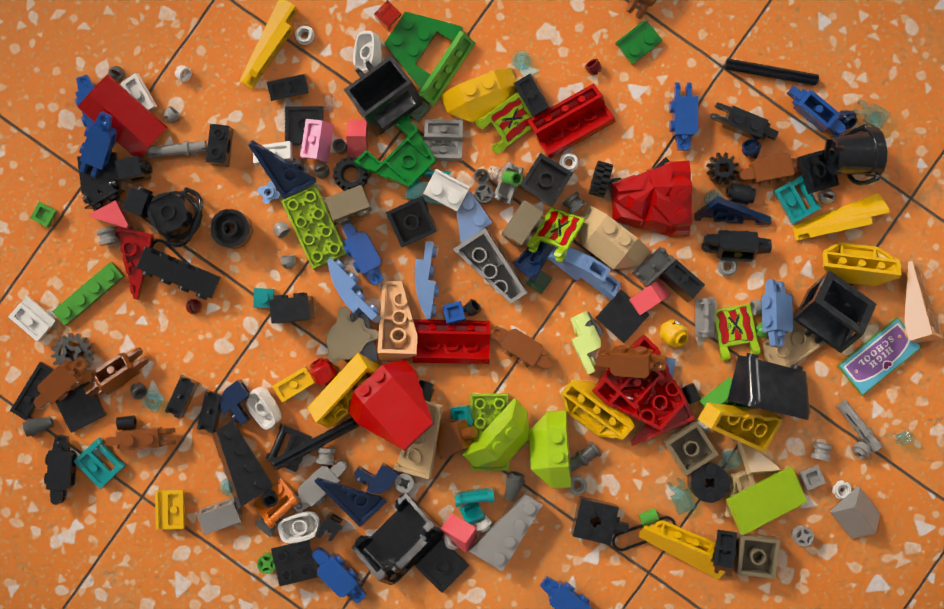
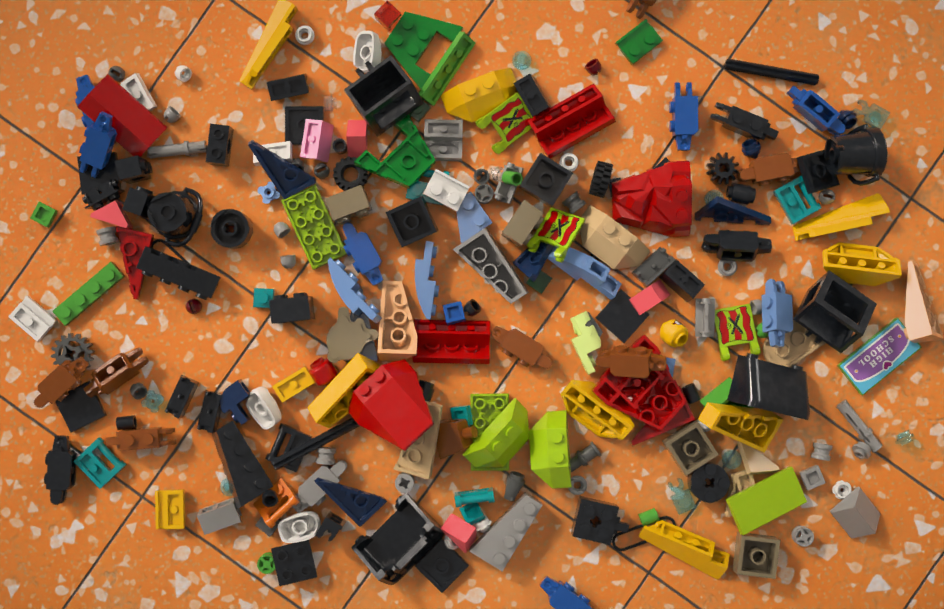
(24, 404): black tile -> none
(37, 425): dark grey cone -> none
(338, 575): blue hinge -> none
(380, 482): dark blue brick -> none
(725, 552): black hinge -> none

